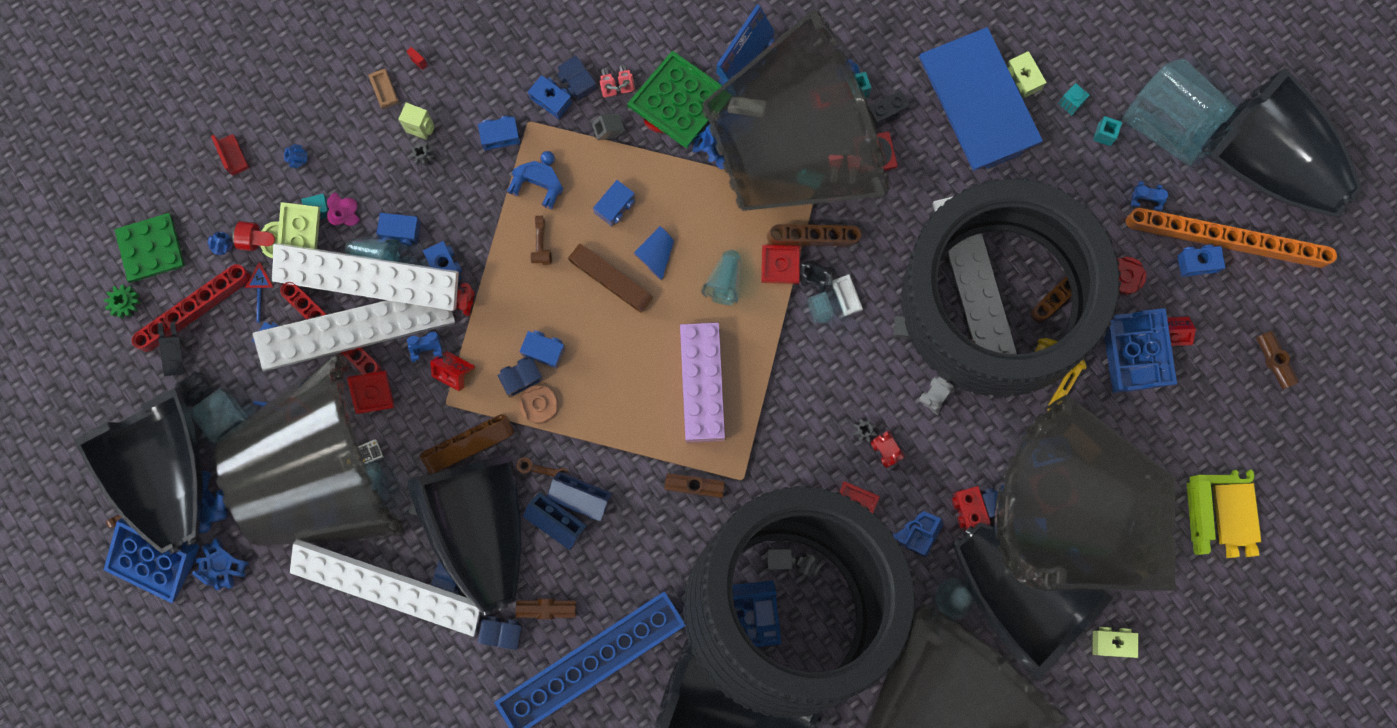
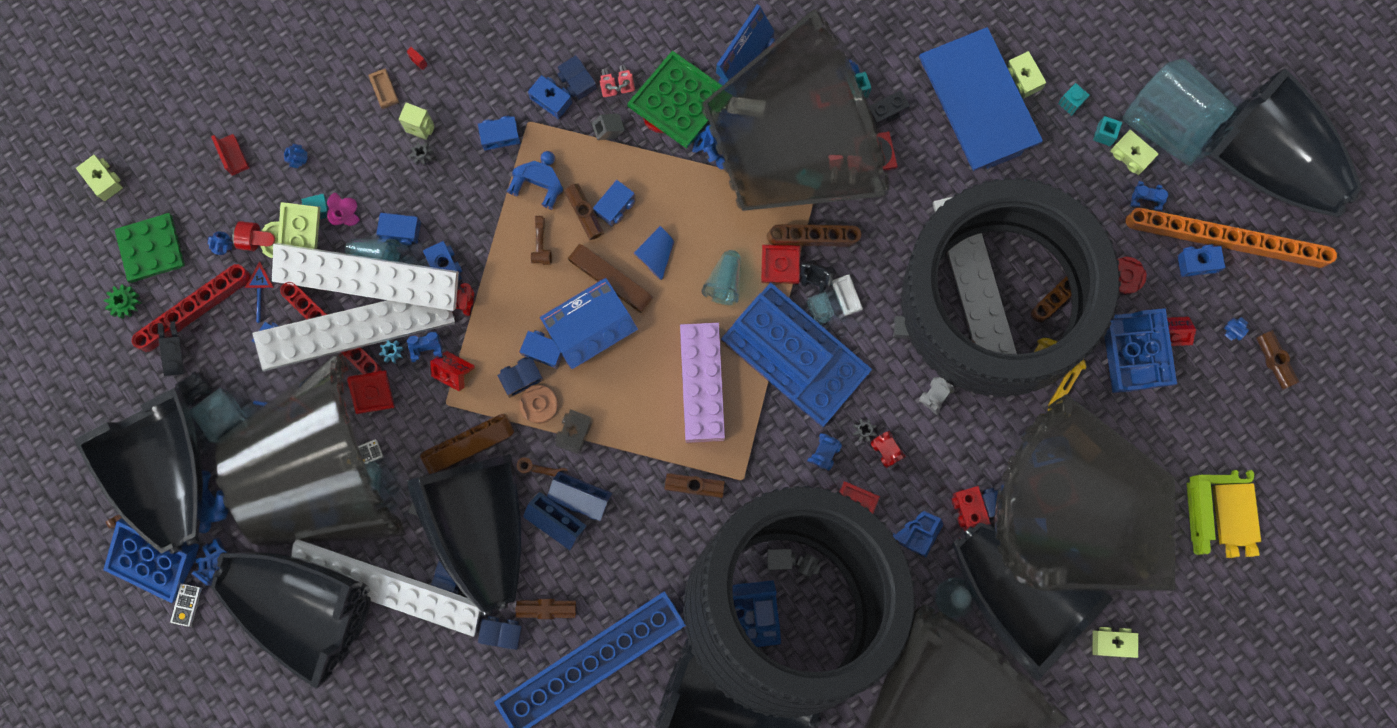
(92, 170): none -> yellowish green brick
(186, 605): none -> tile
(293, 609): none -> black panel
(391, 346): none -> medium azure gear
(575, 442): none -> clear smoke brick
(588, 323): none -> blue piece
(589, 221): none -> reddish brown piece
(796, 354): none -> blue piece
(825, 452): none -> blue piece
(1132, 143): none -> yellowish green brick
(1236, 328): none -> blue gear

